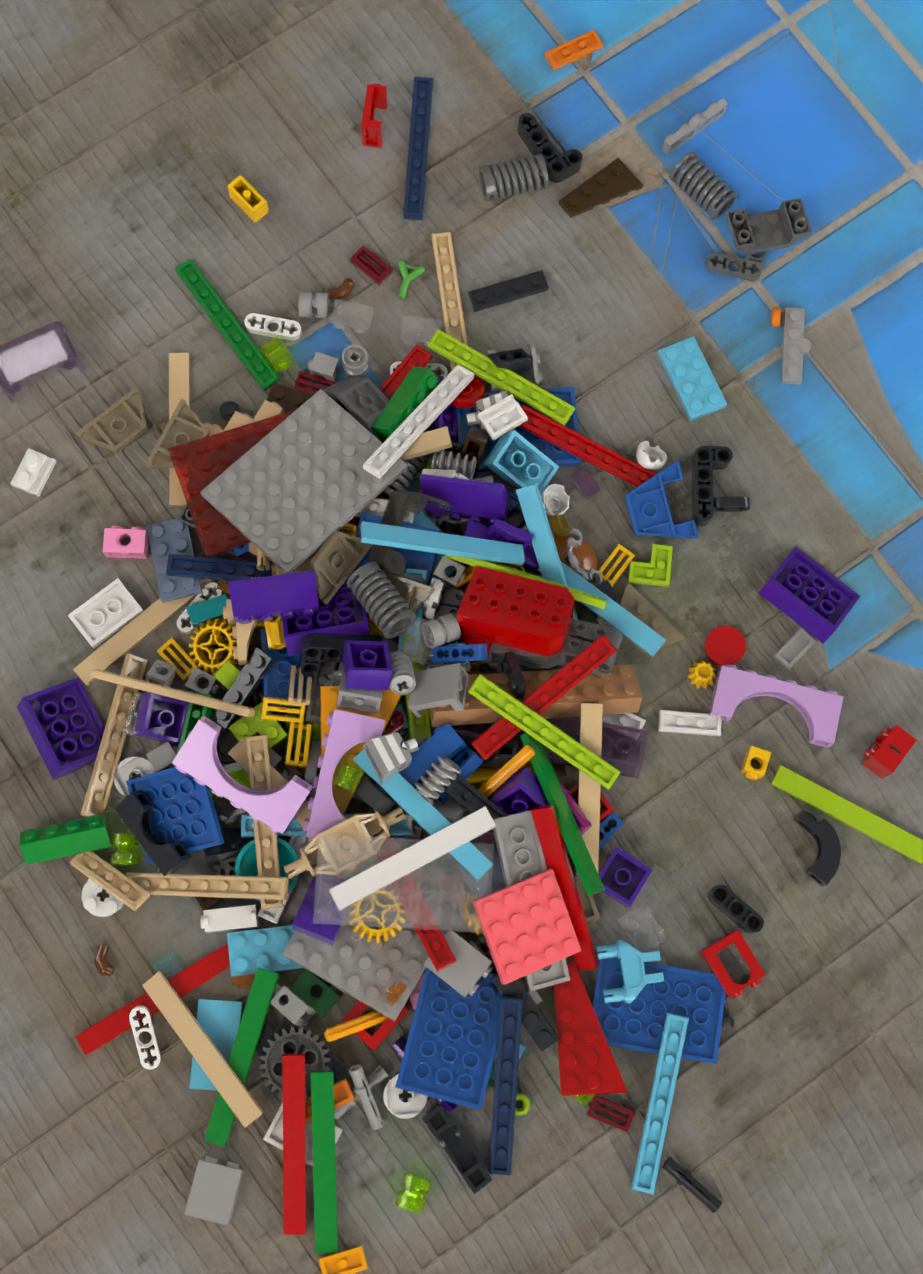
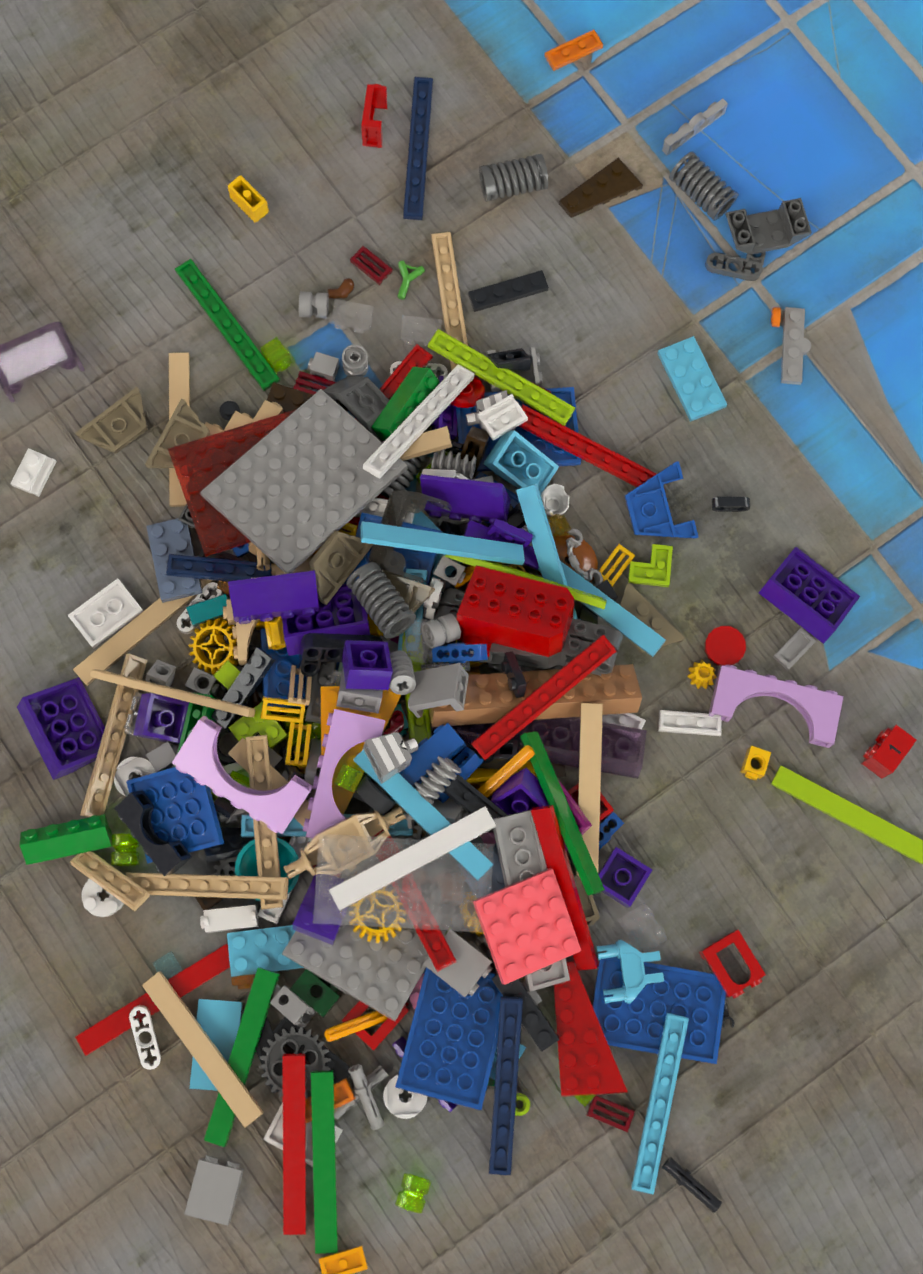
(101, 963): reddish brown arm -> none
(135, 549): bright pink brick -> none
(166, 646): yellow tile -> none
(288, 324): white beam -> none
(395, 993): clear orange plate -> none
(457, 1149): black arch -> none
(543, 731): lime tile -> none
(545, 146): black beam -> none
(584, 483): clear purple brick -> none
(650, 457): white hair -> none
(706, 486): black beam -> none
(745, 910): black beam -> none
(828, 847): black arch -> none

